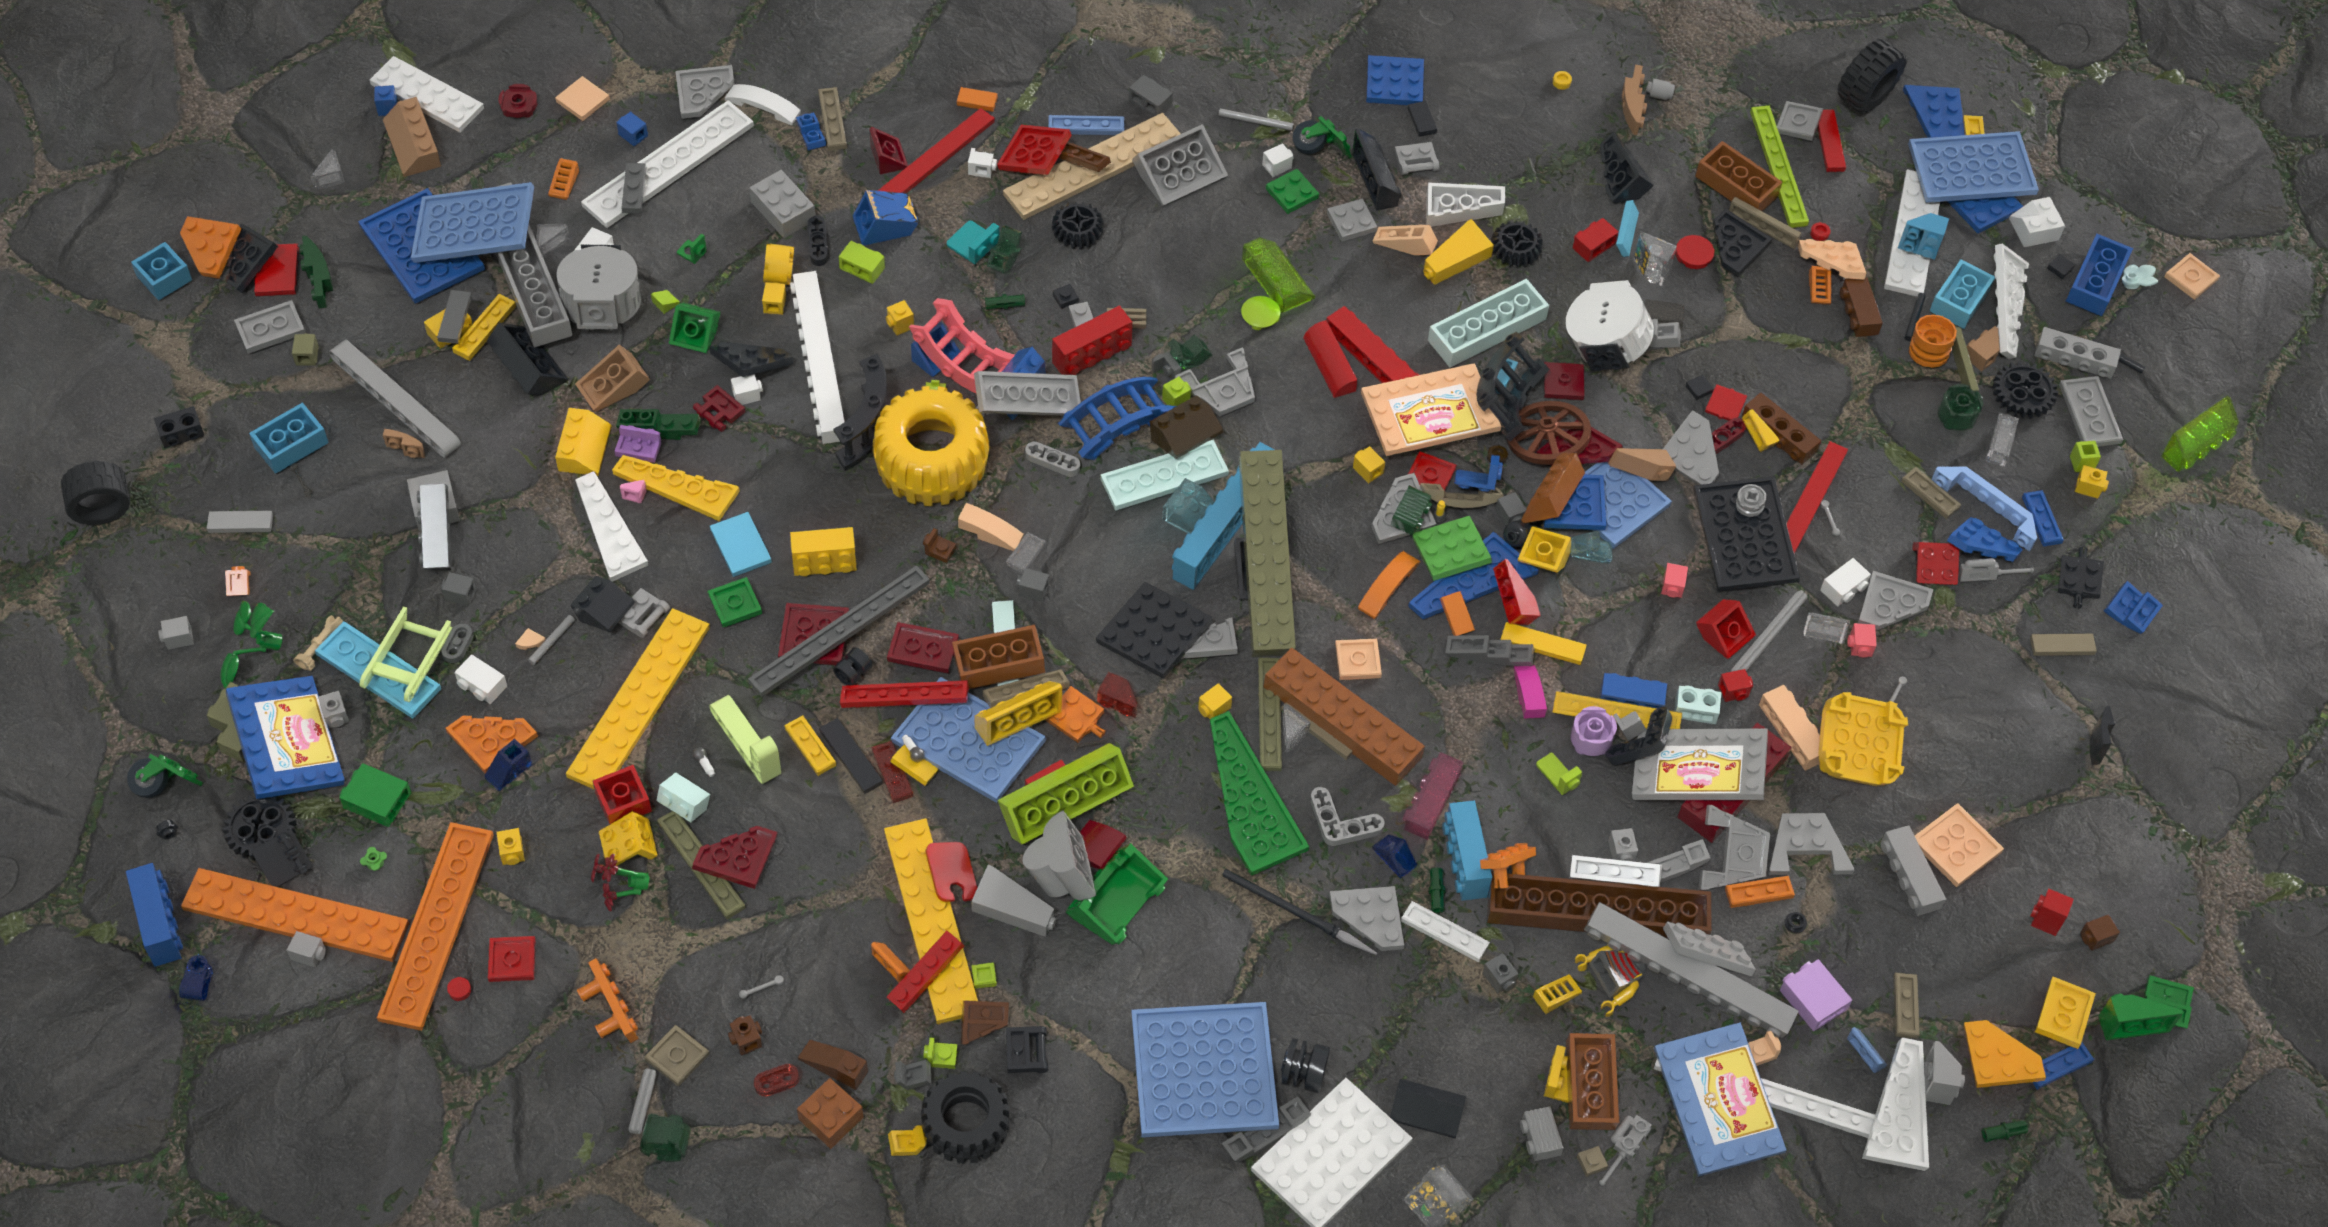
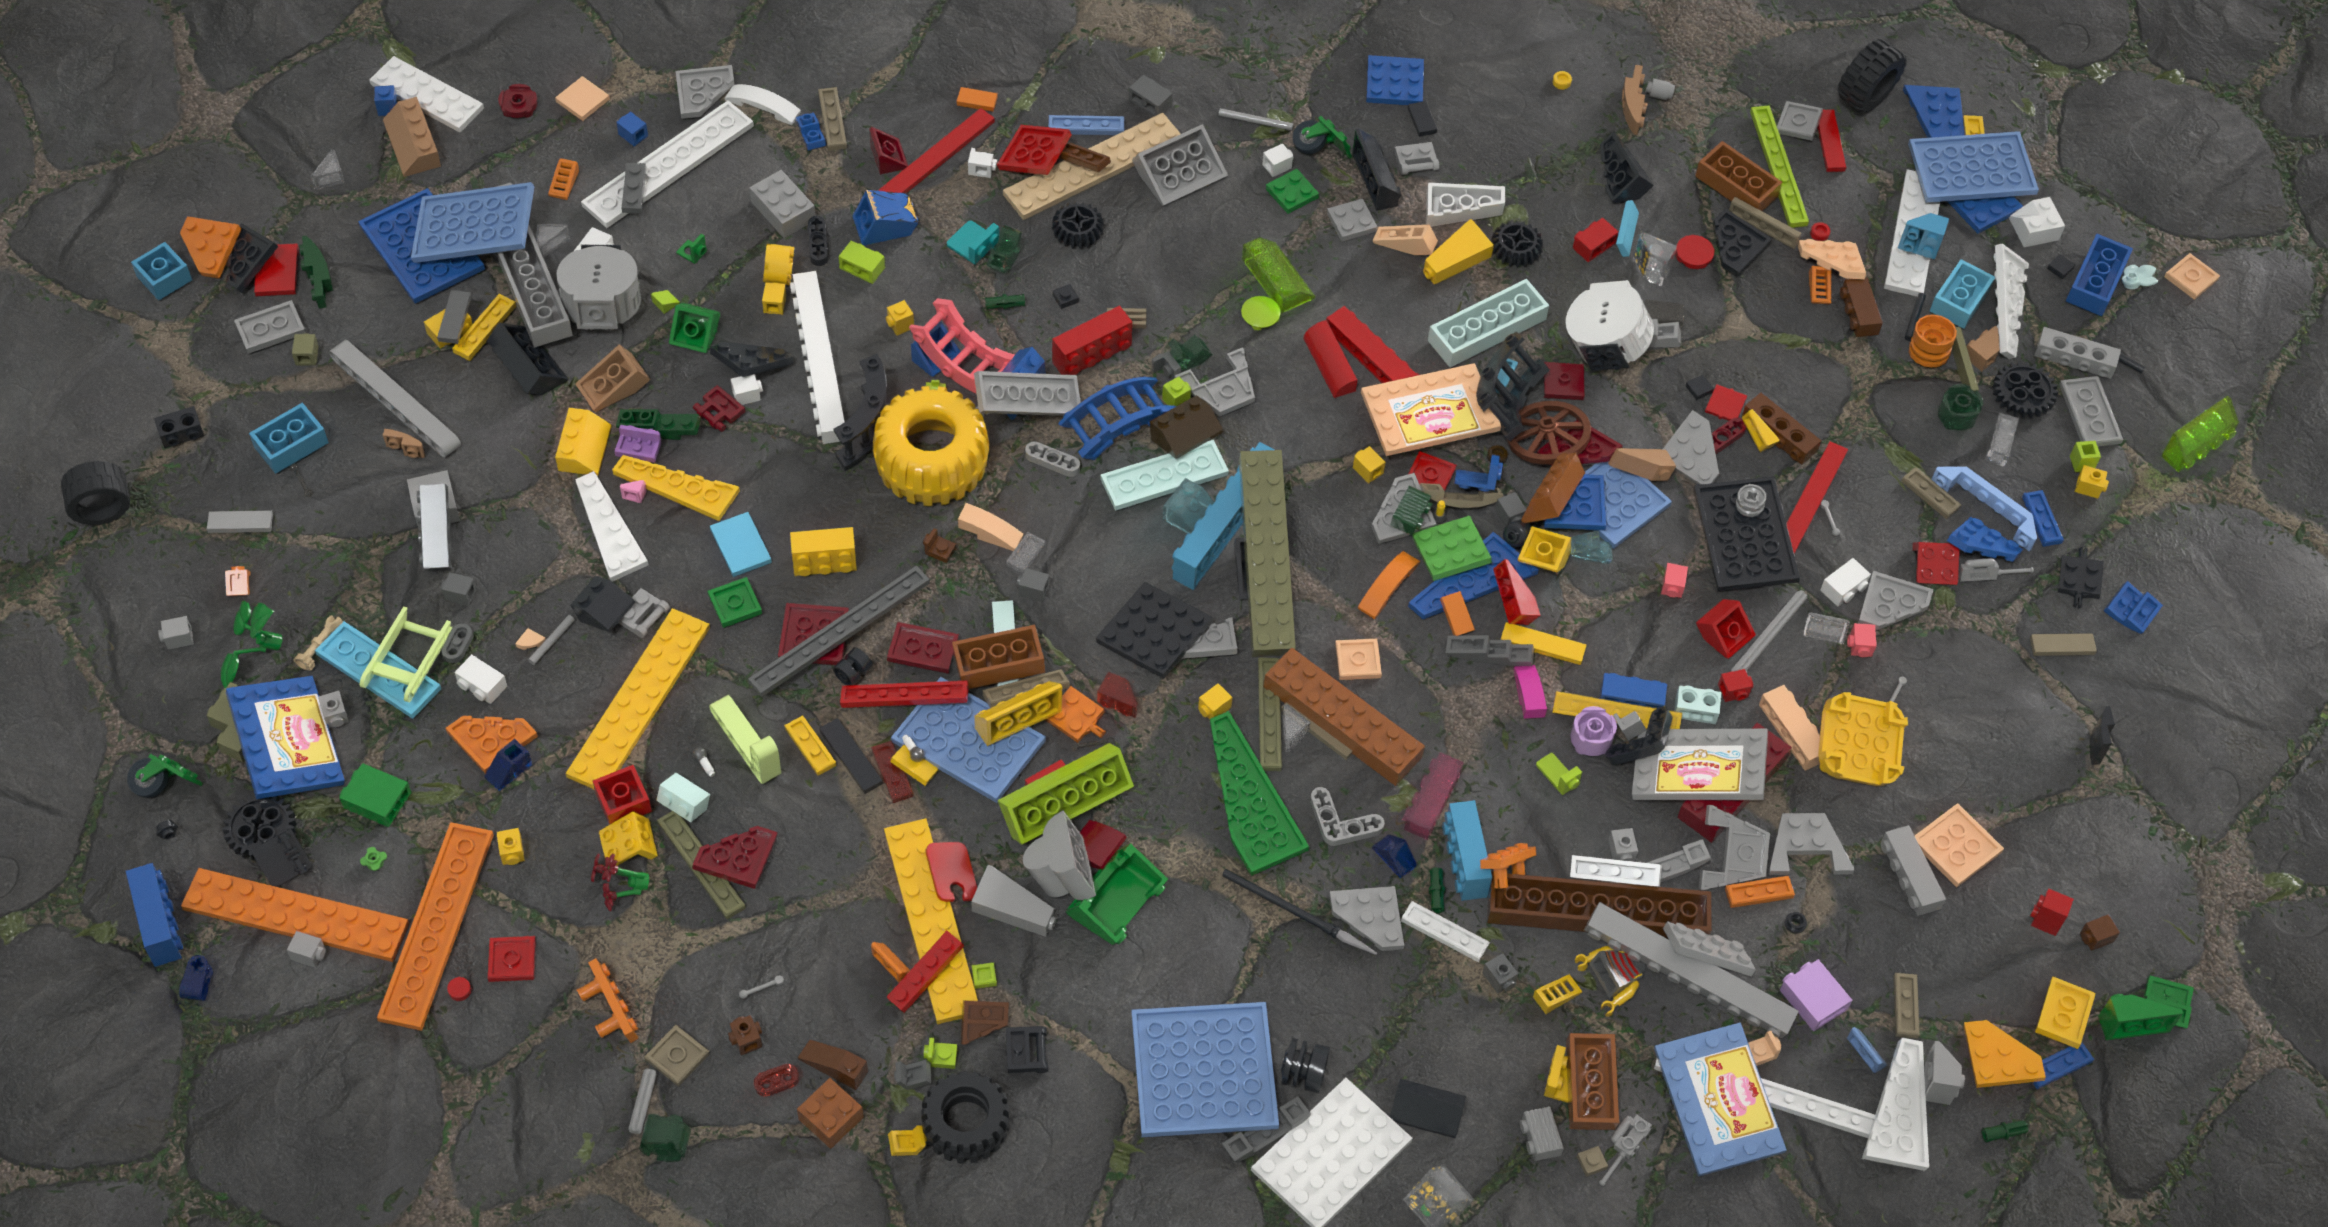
(1080, 313): light grey plate -> none

